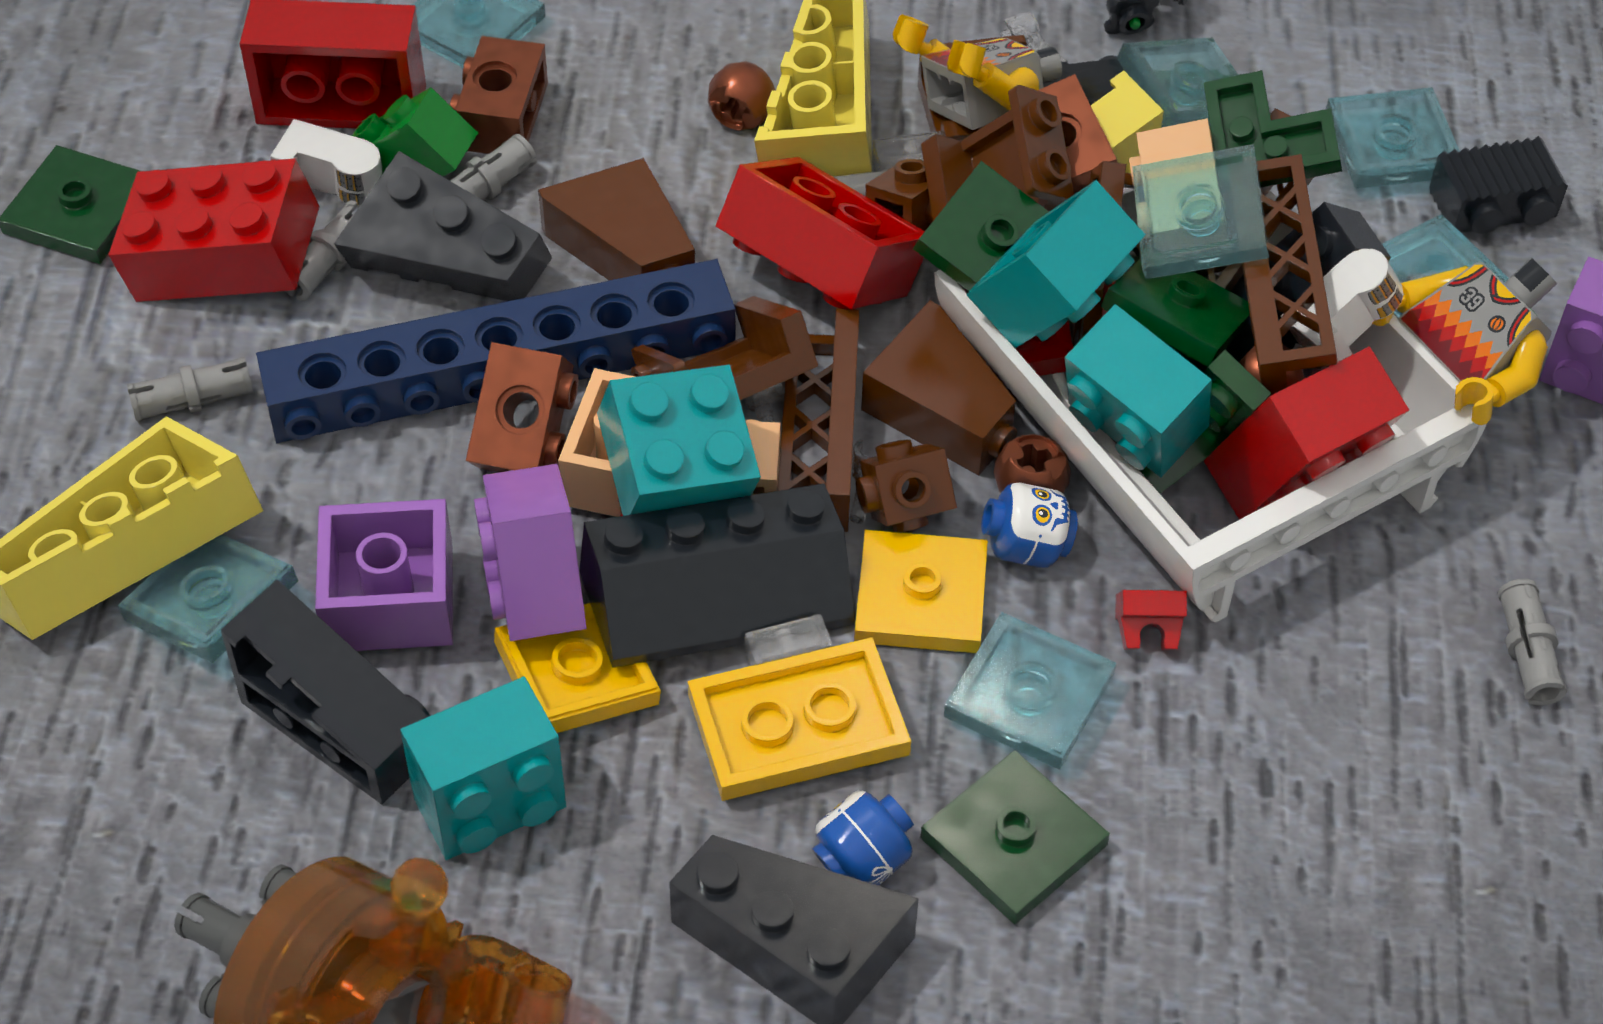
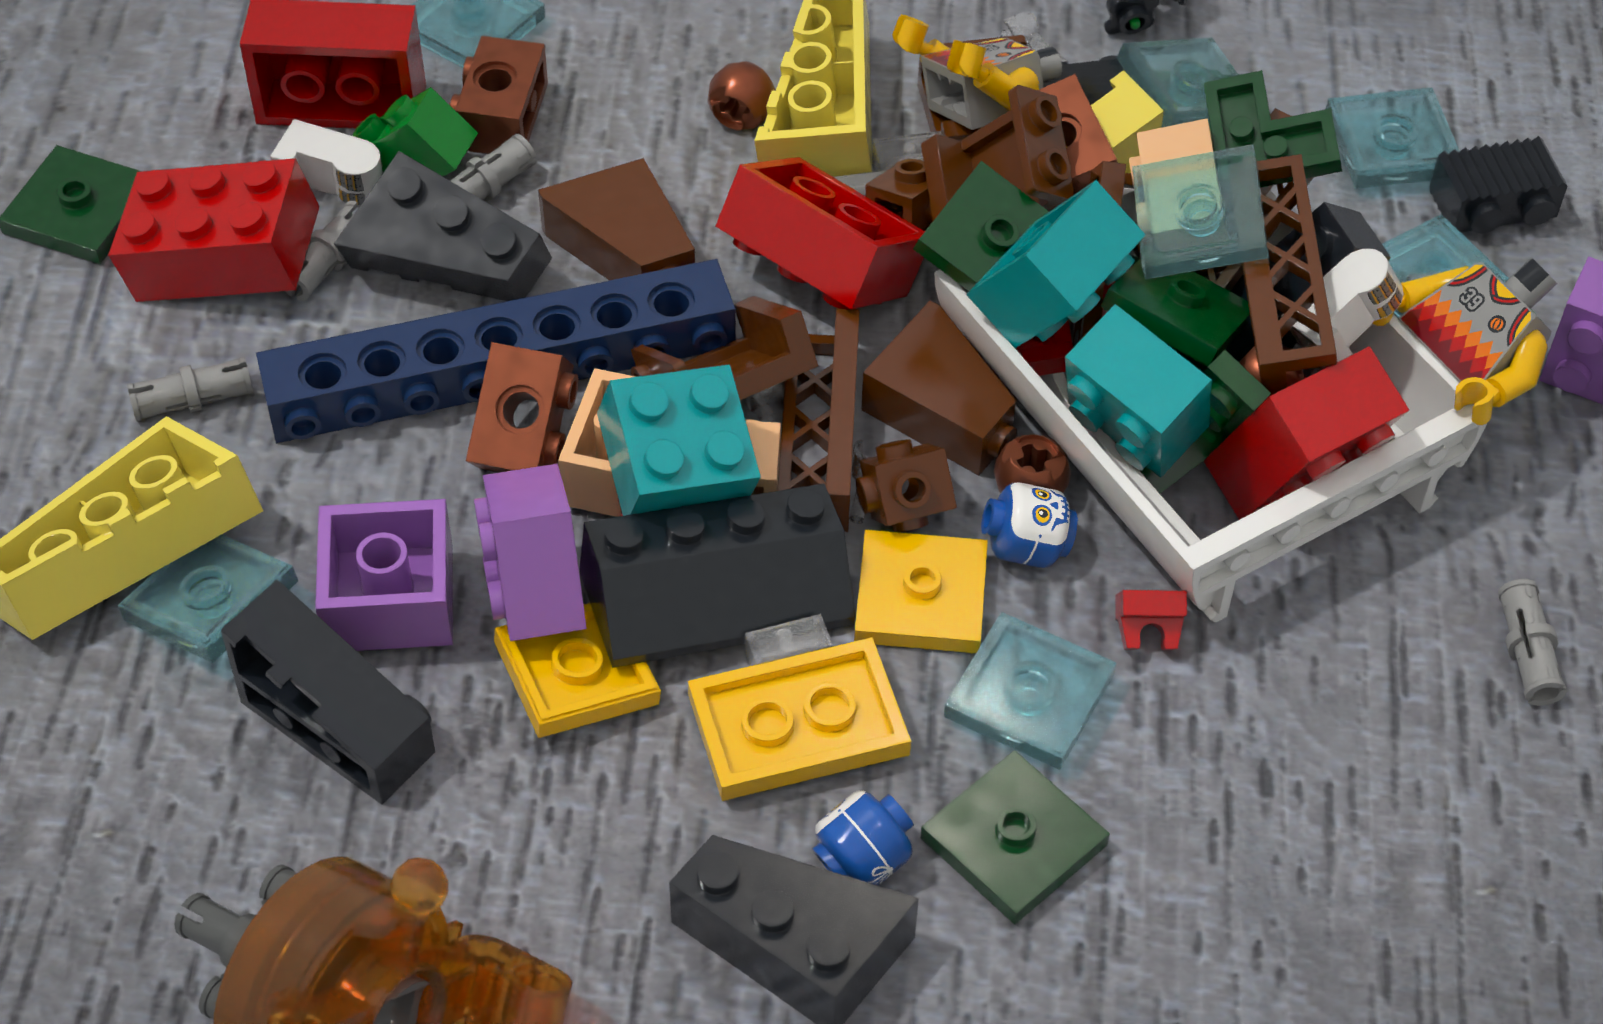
(485, 768): teal brick -> none

